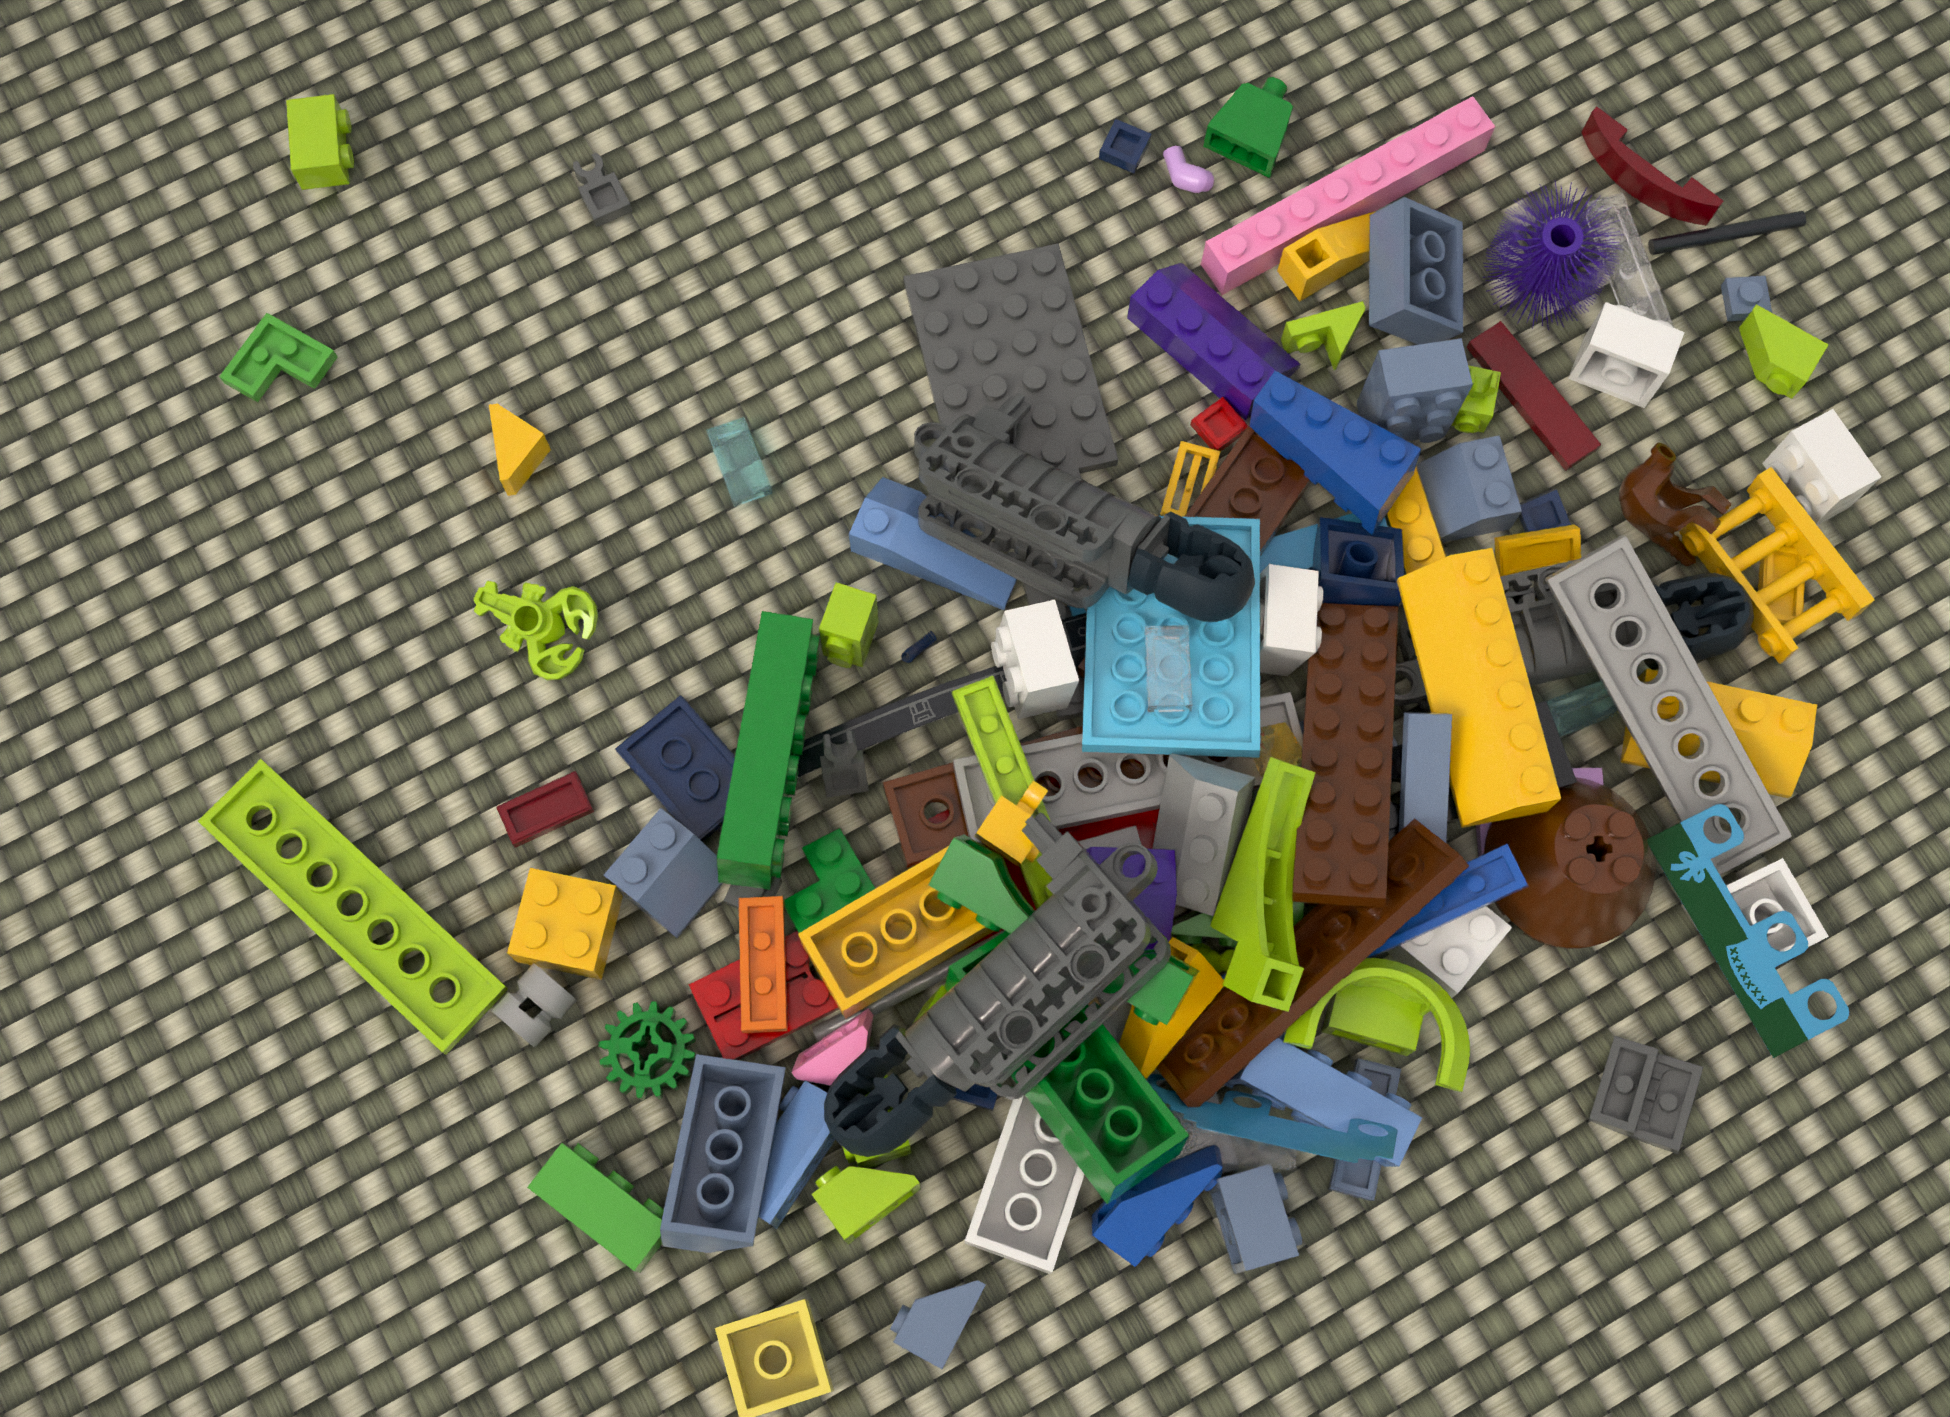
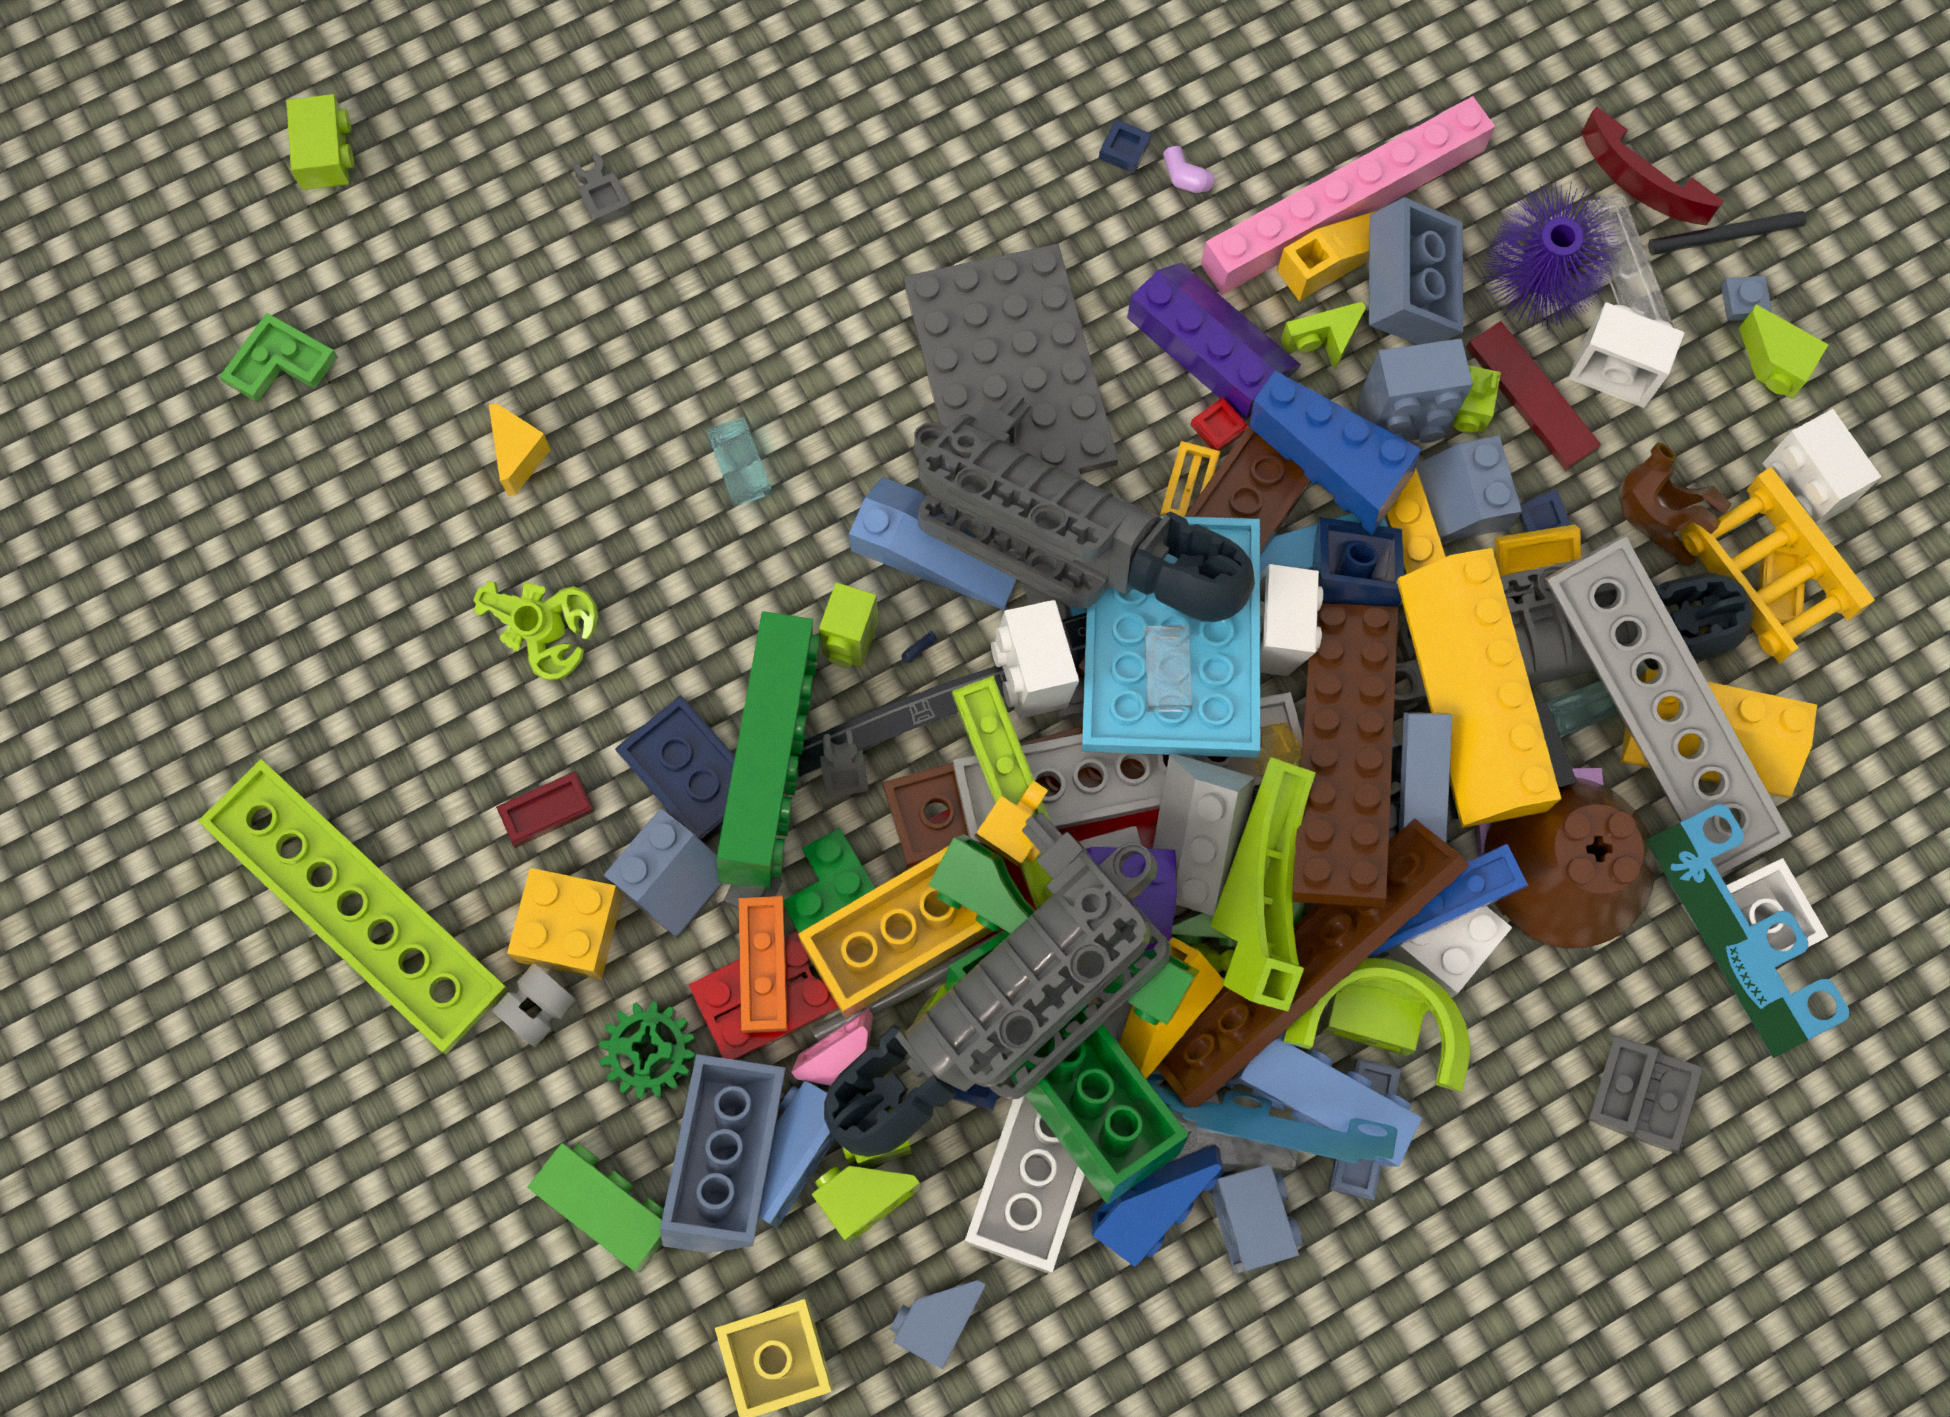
(1251, 126): green torso -> none

